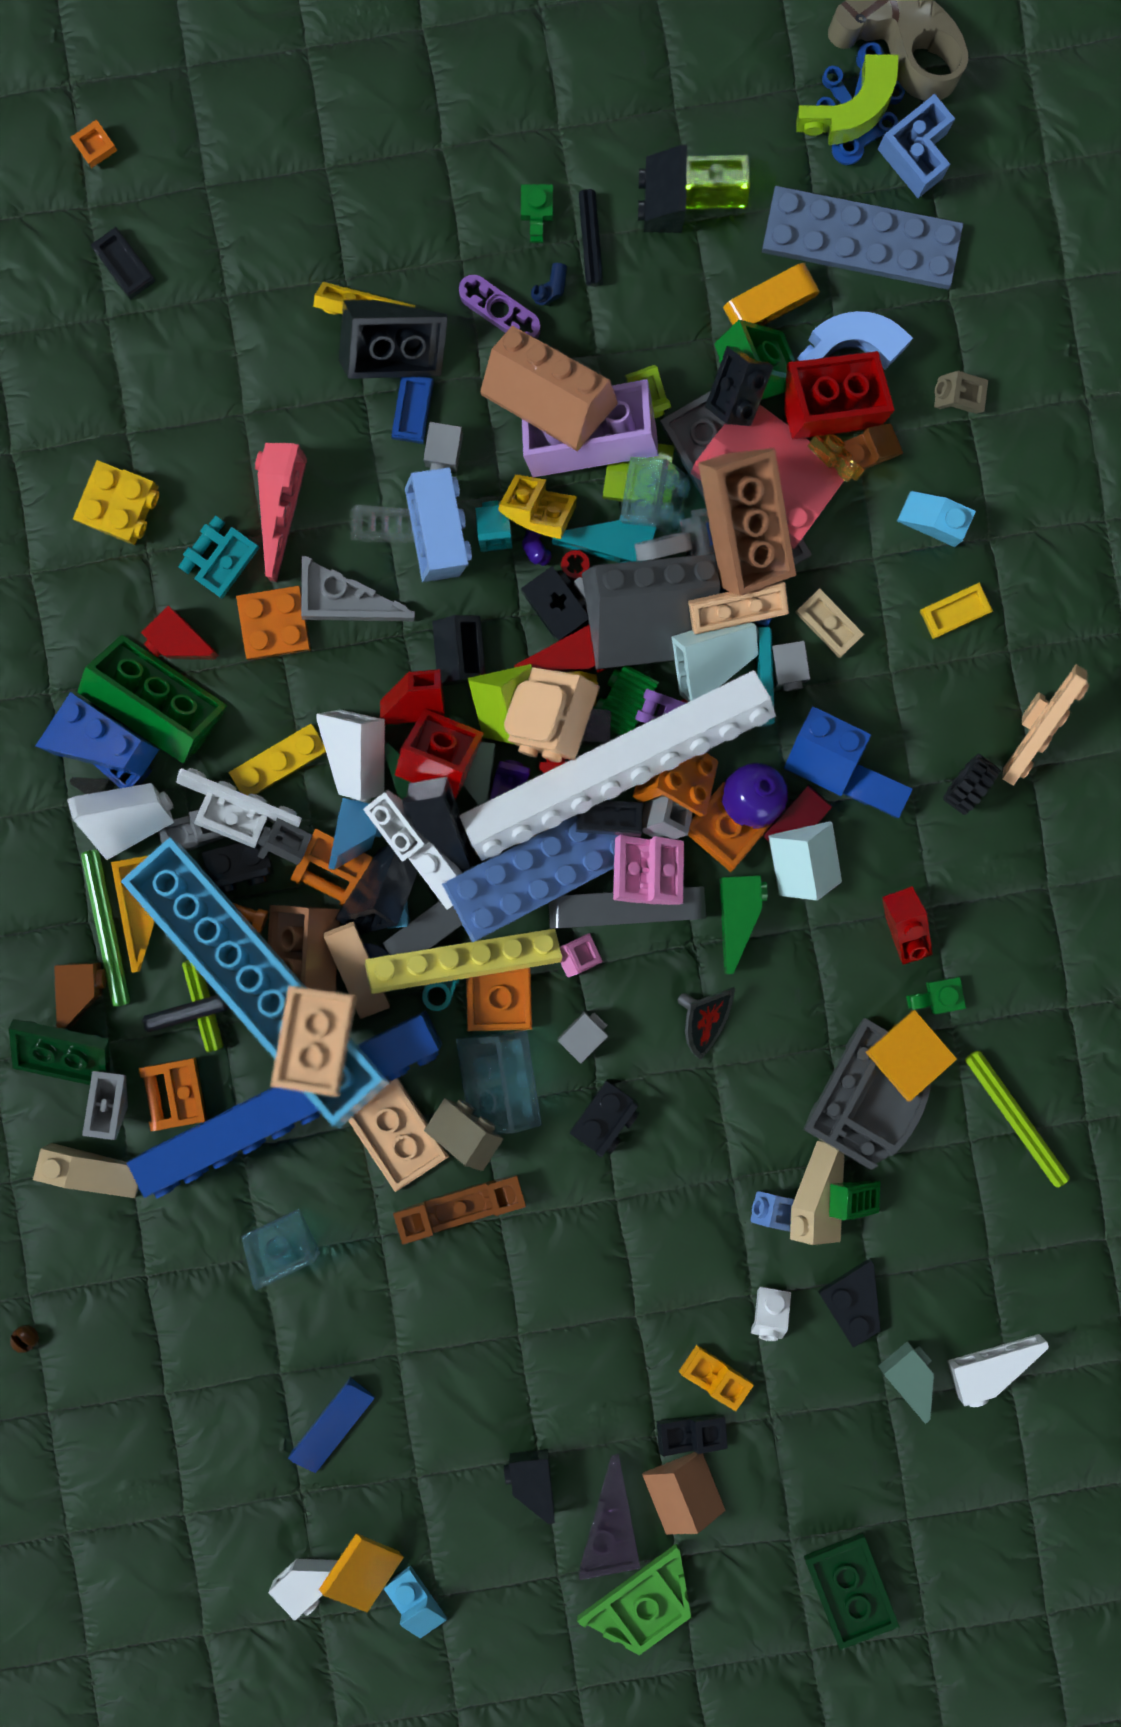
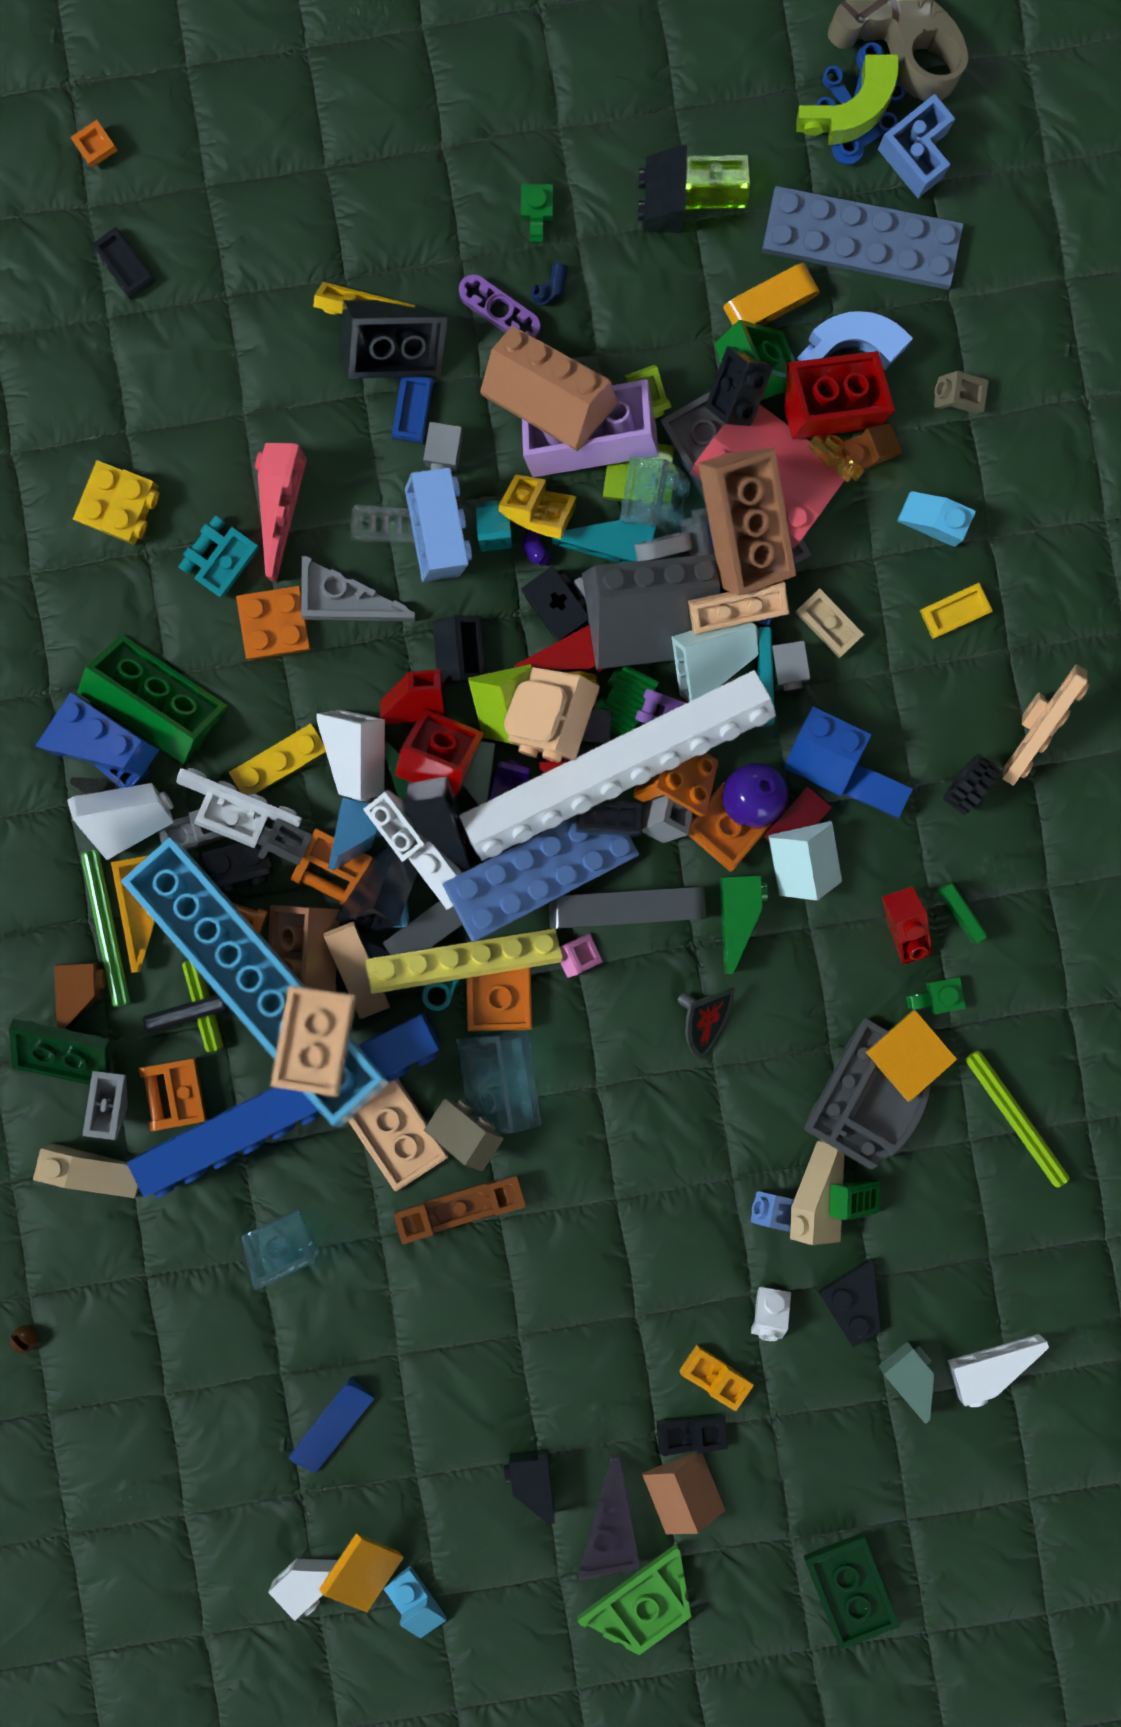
(176, 638): red slope -> none
(565, 564): red bush -> none
(583, 1036): light grey brick -> none
(590, 237): black axle -> none
(605, 1118): black bracket -> none
(648, 870): bright pink slope -> none
(962, 913): none -> green tile

